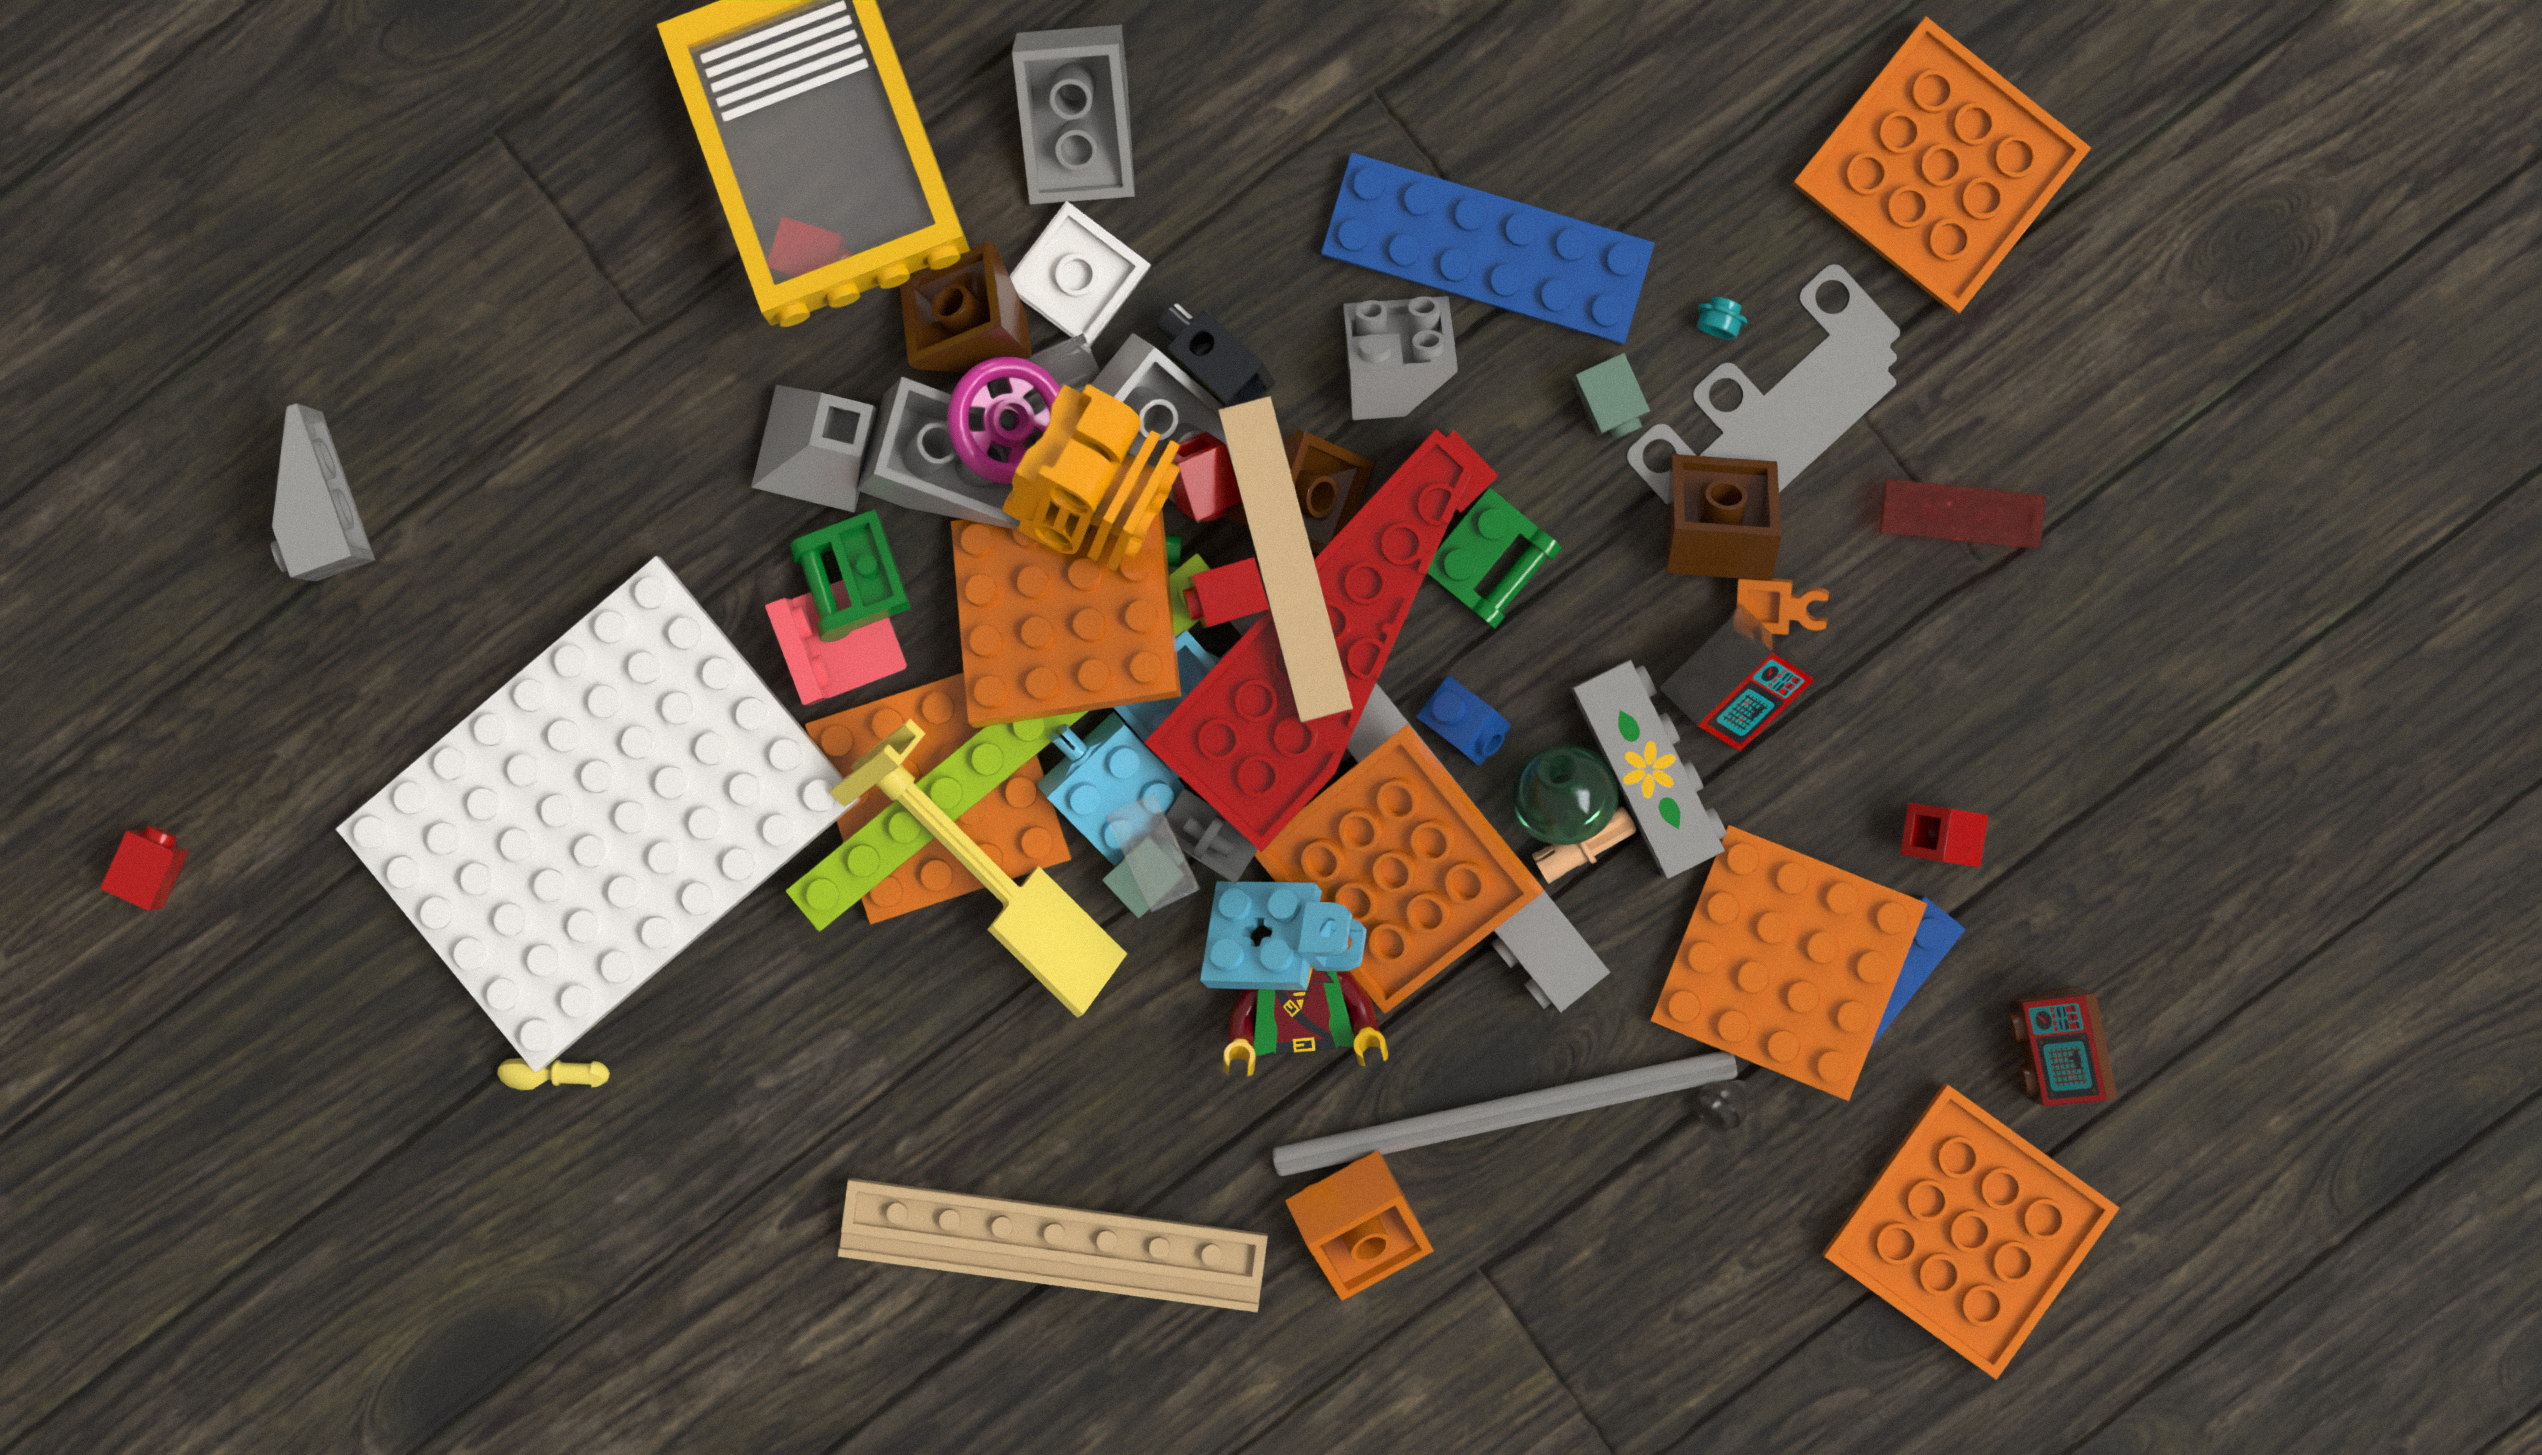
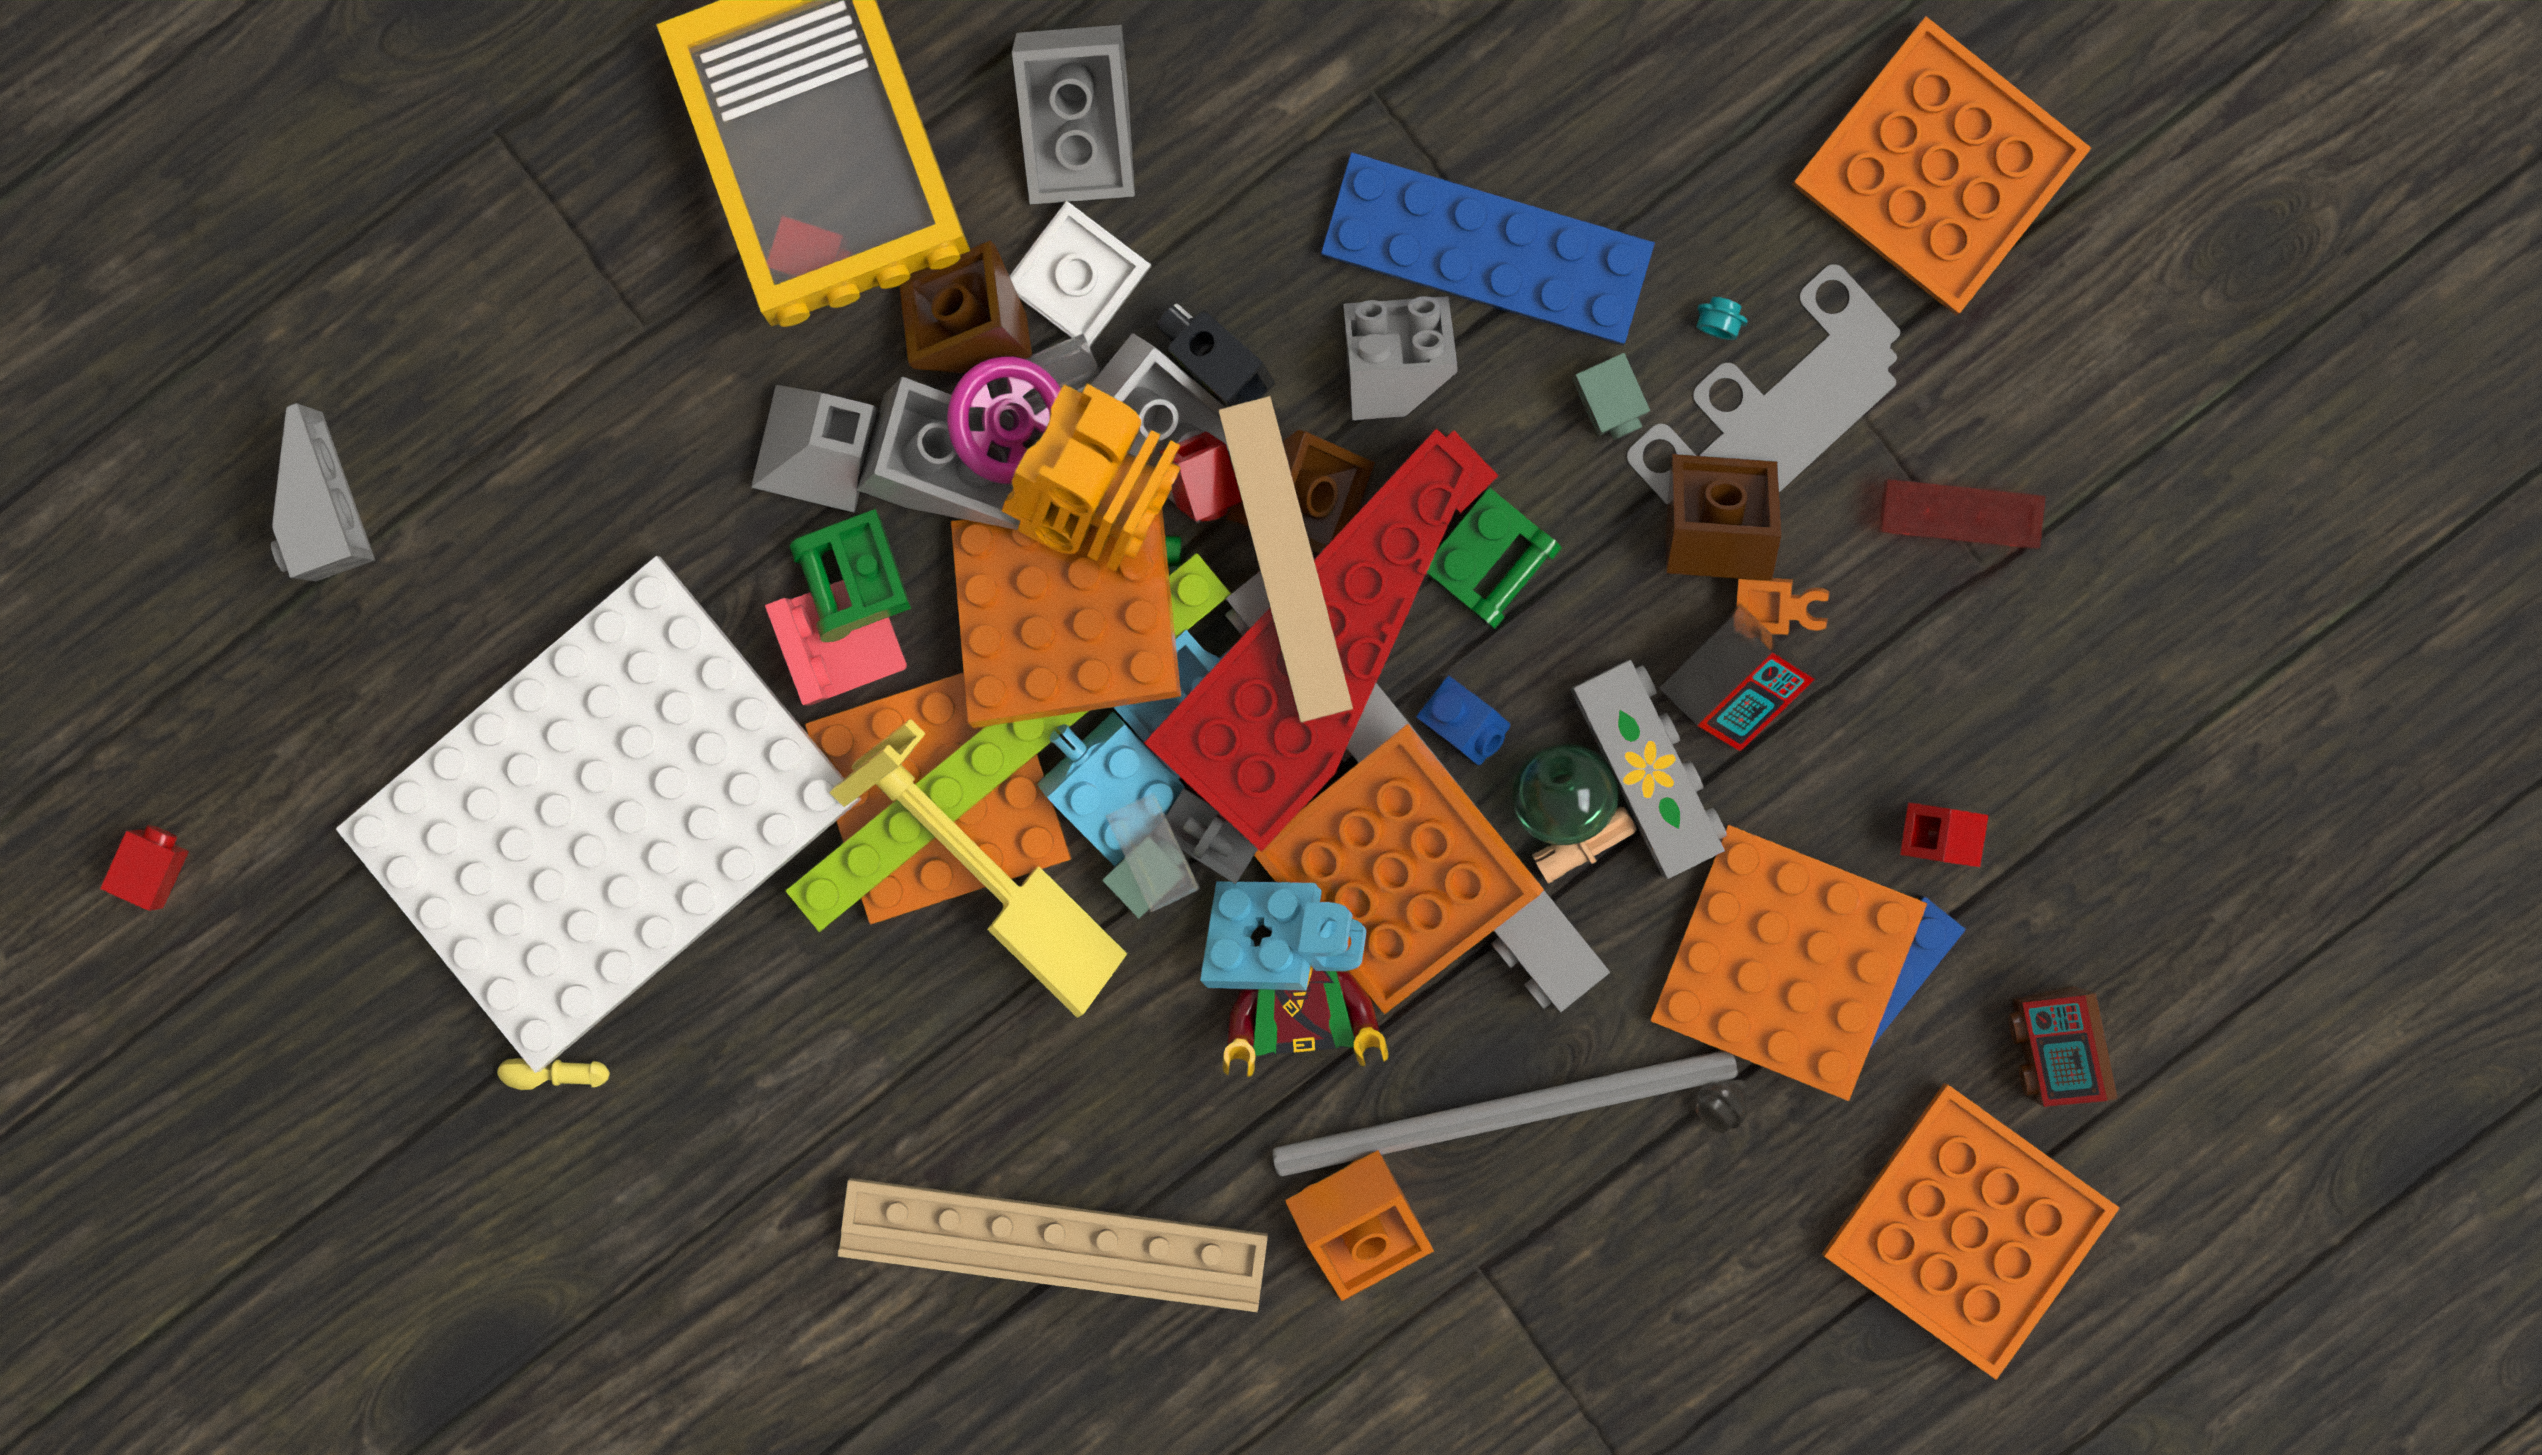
(1225, 593): red brick -> none

